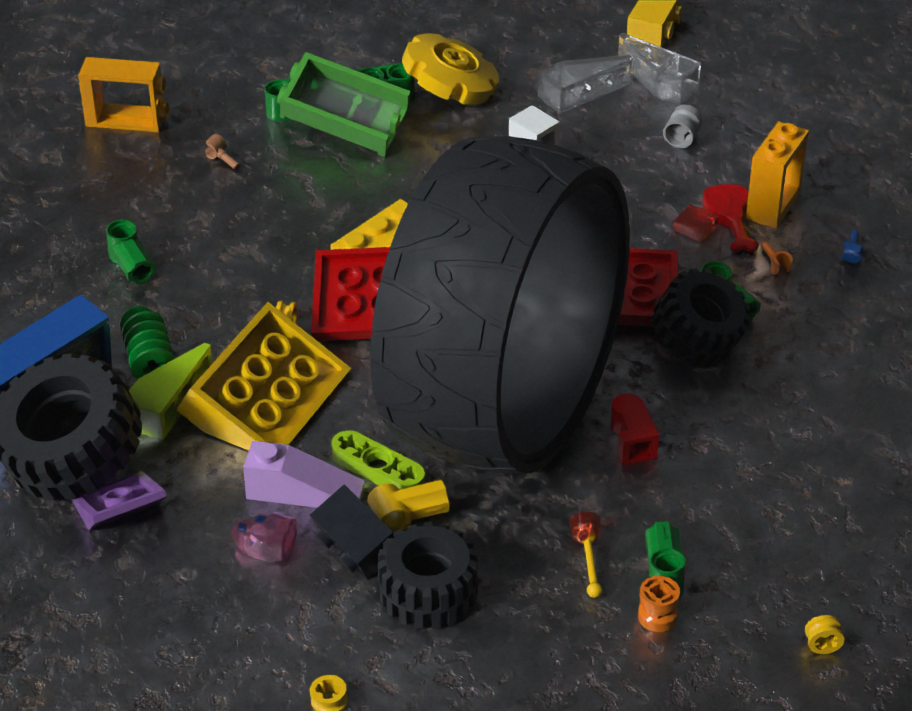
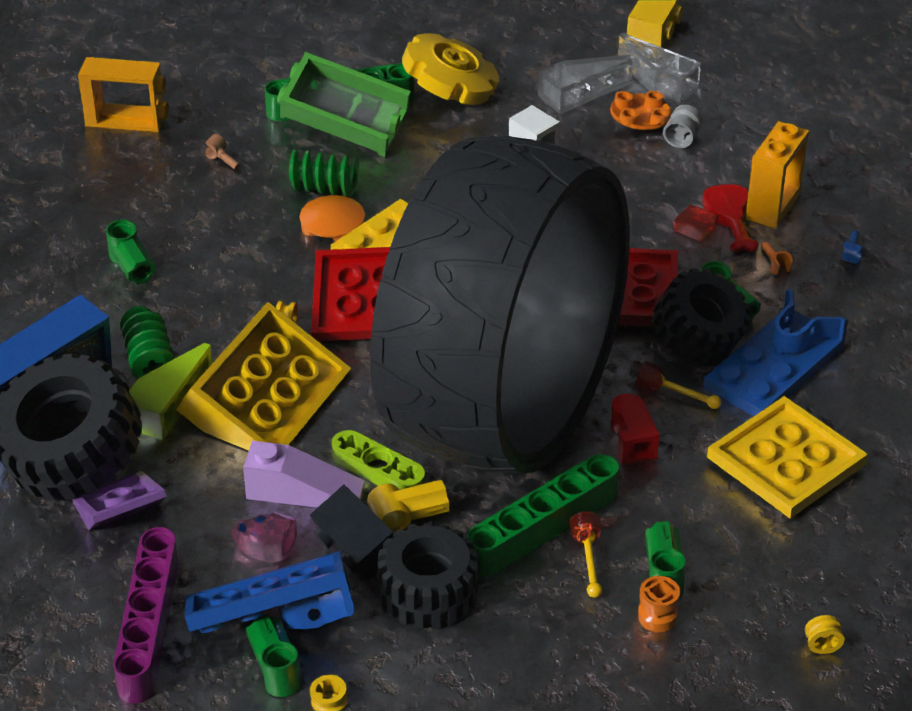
(146, 615): none -> magenta beam
(275, 656): none -> green piece
(294, 589): none -> blue plate
(323, 175): none -> green piece
(331, 216): none -> orange dish
(544, 513): none -> green beam
(640, 110): none -> orange dish
(652, 378): none -> hinge
(777, 359): none -> blue plate
(787, 456): none -> yellow plate

